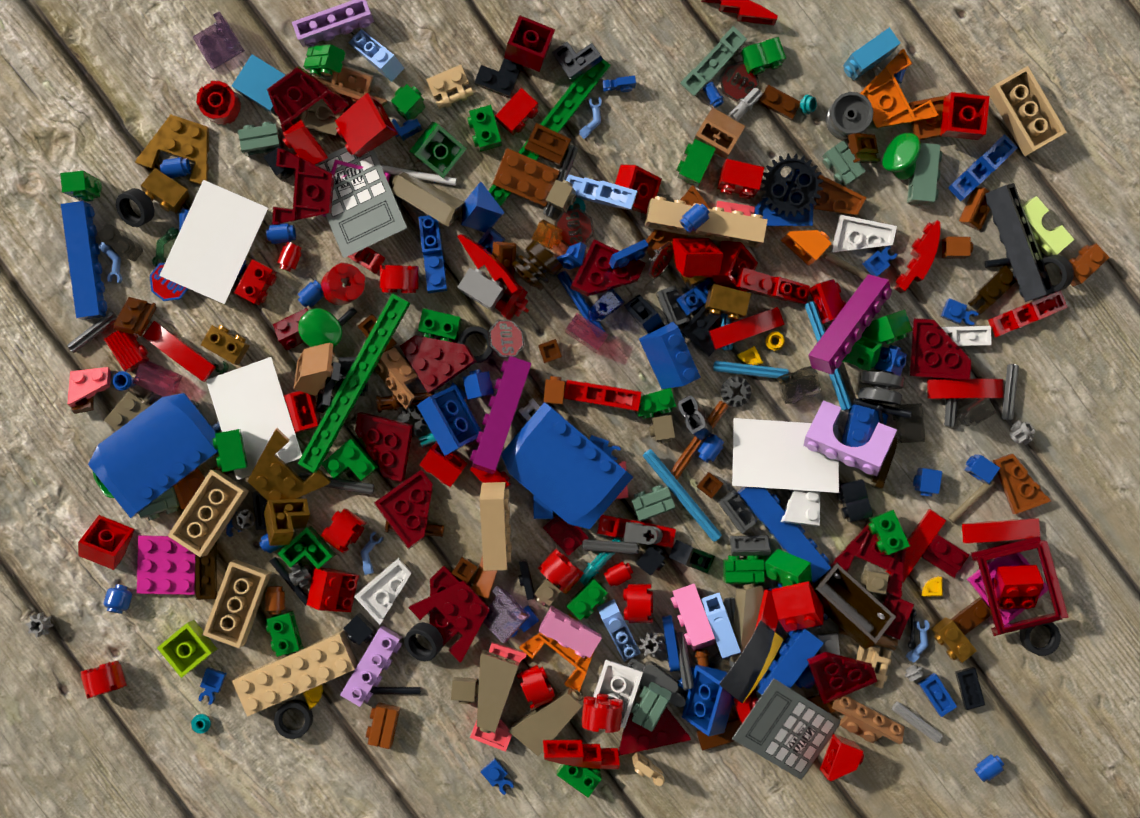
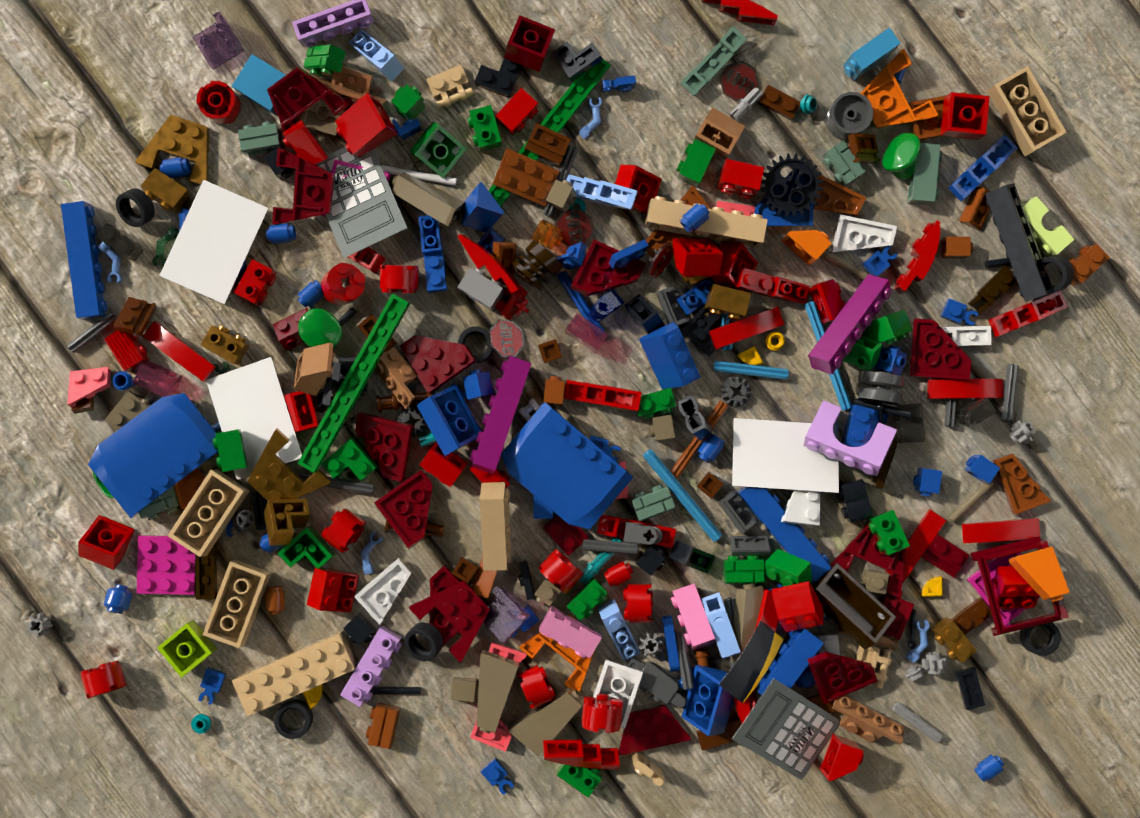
(80, 185): green brick -> none
(164, 288): piece -> none
(284, 633): green brick -> none
(285, 575): black bar -> none
(289, 257): red brick -> none
(300, 575): dark grey gear -> none
(439, 324): green brick -> none
(651, 706): sand green brick -> none
(713, 95): blue pin -> none
(763, 55): green brick -> none
(799, 385): clear smoke brick -> none
(934, 663): none -> light grey gear
(937, 695): blue plate -> none
(1042, 573): none -> orange slope

